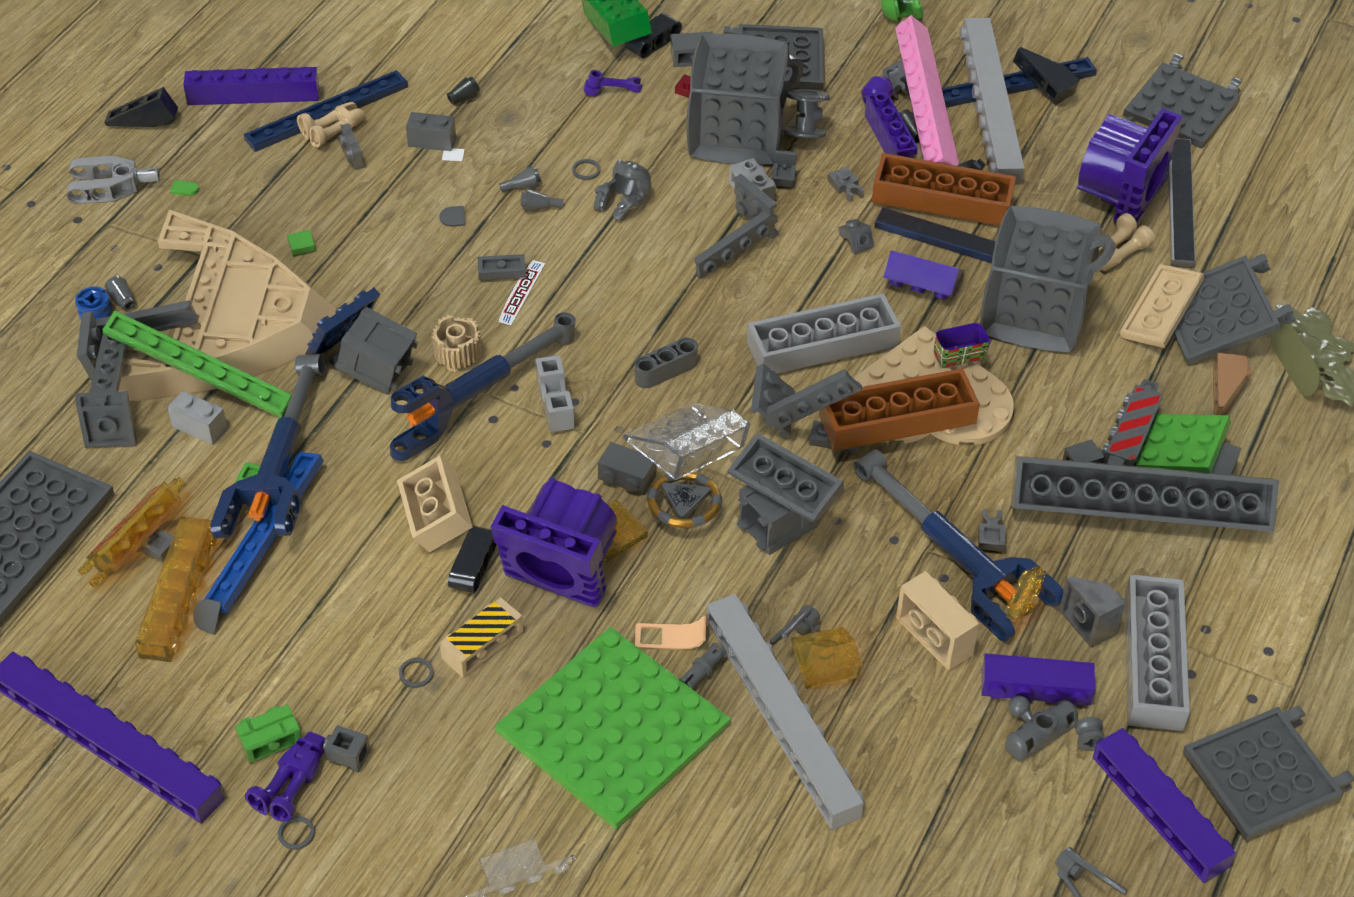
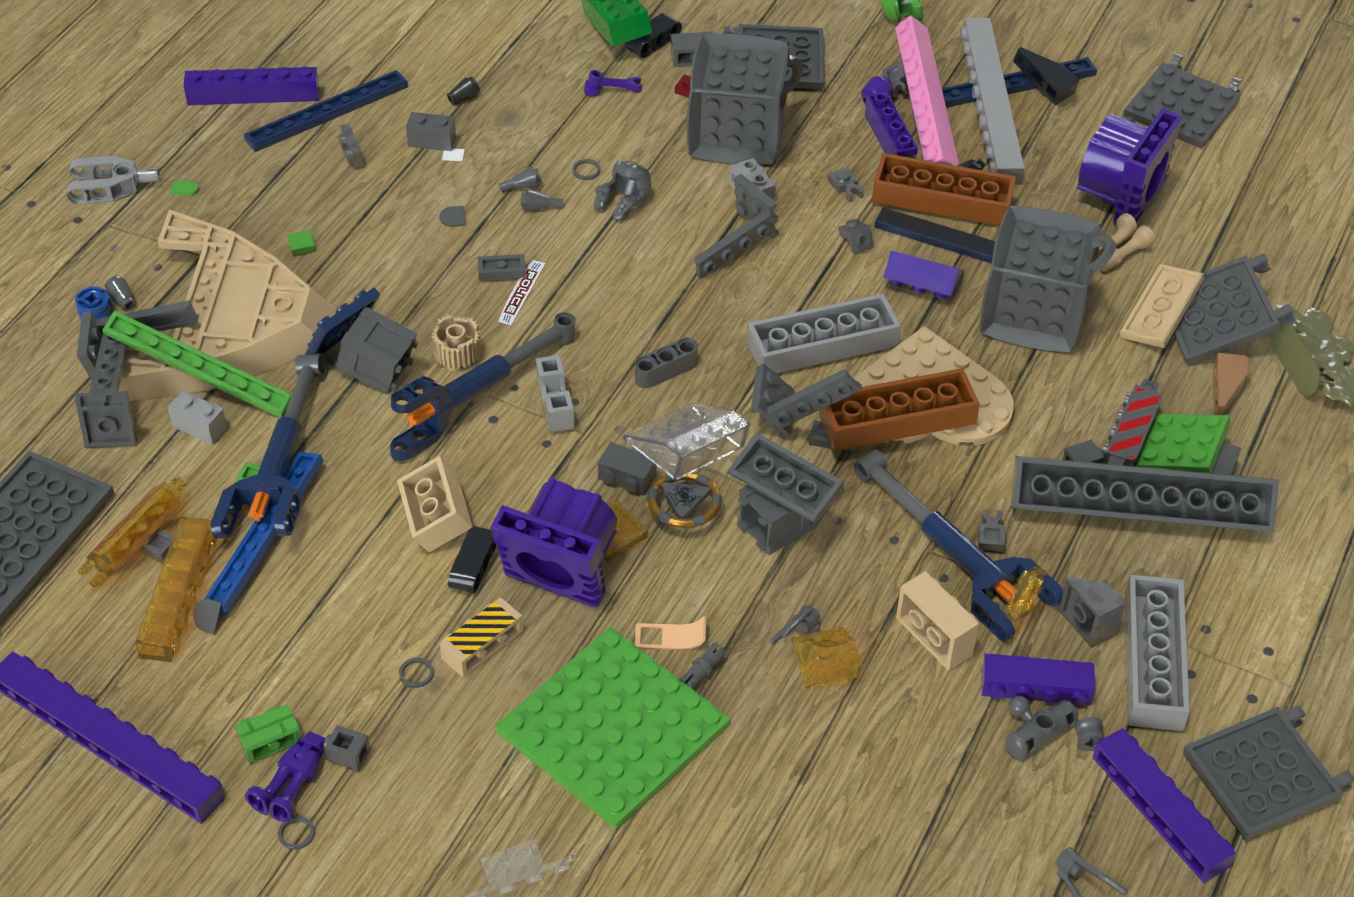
(145, 111): black slope -> none
(320, 130): tan piece -> none
(784, 168): dark grey bracket -> none
(785, 713): light grey brick -> none
(809, 113): dark grey hose -> none
(909, 120): pearl dark grey cone -> none
(971, 345): piece -> none
(1181, 205): black tile -> none

